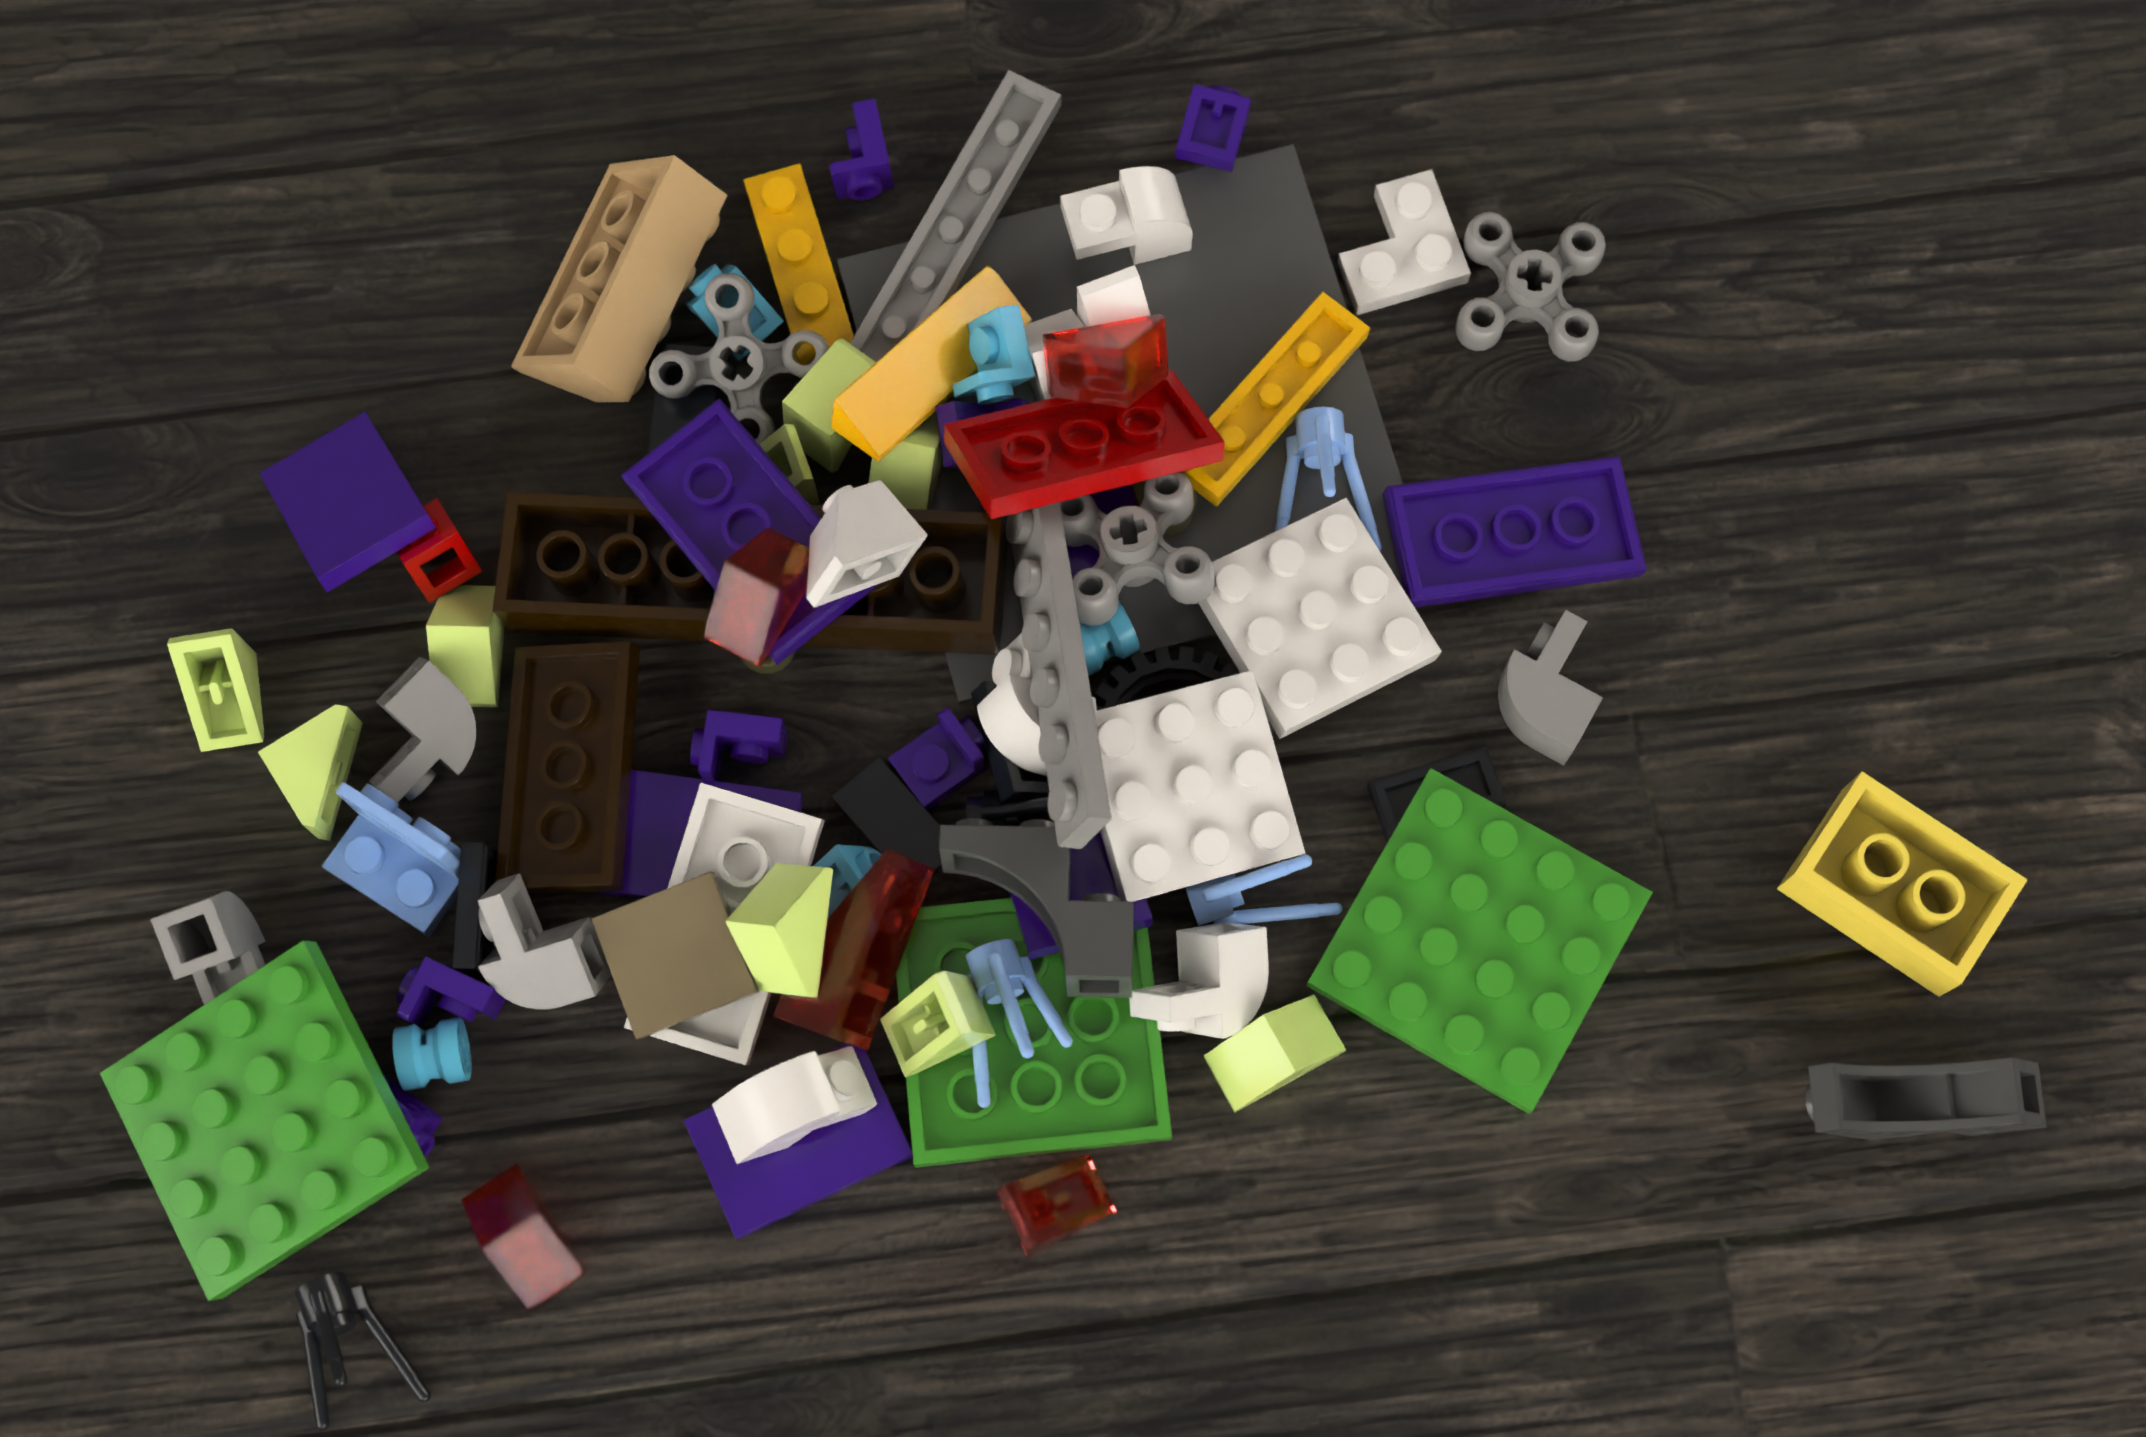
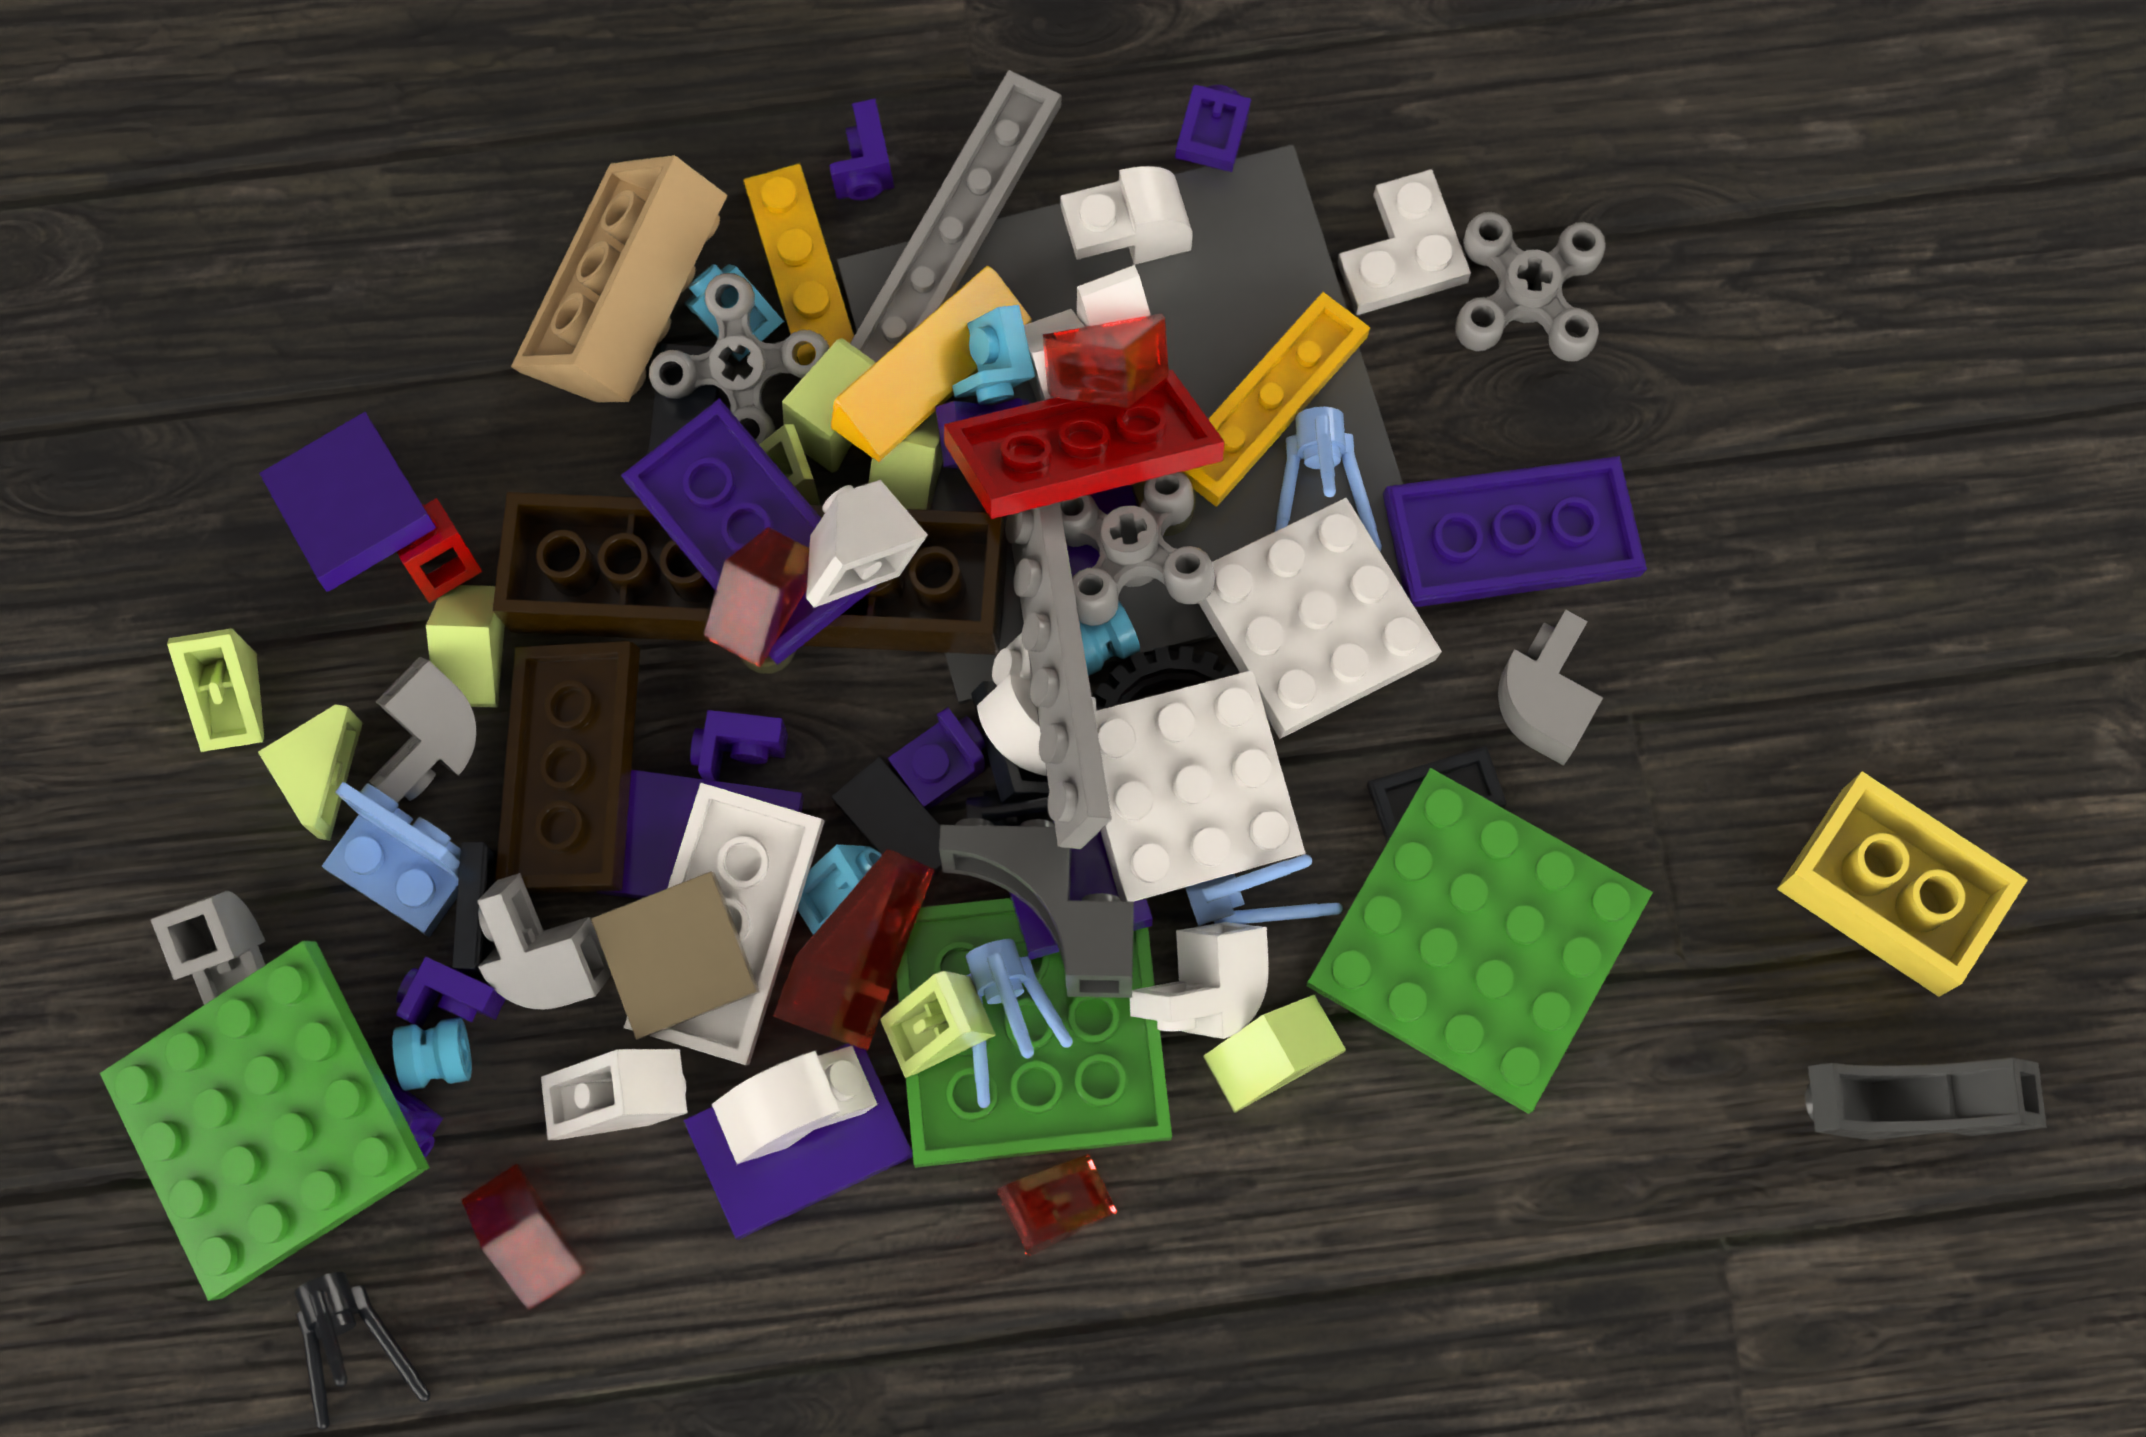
(614, 1093): none -> white slope
(784, 928): yellowish green slope -> none

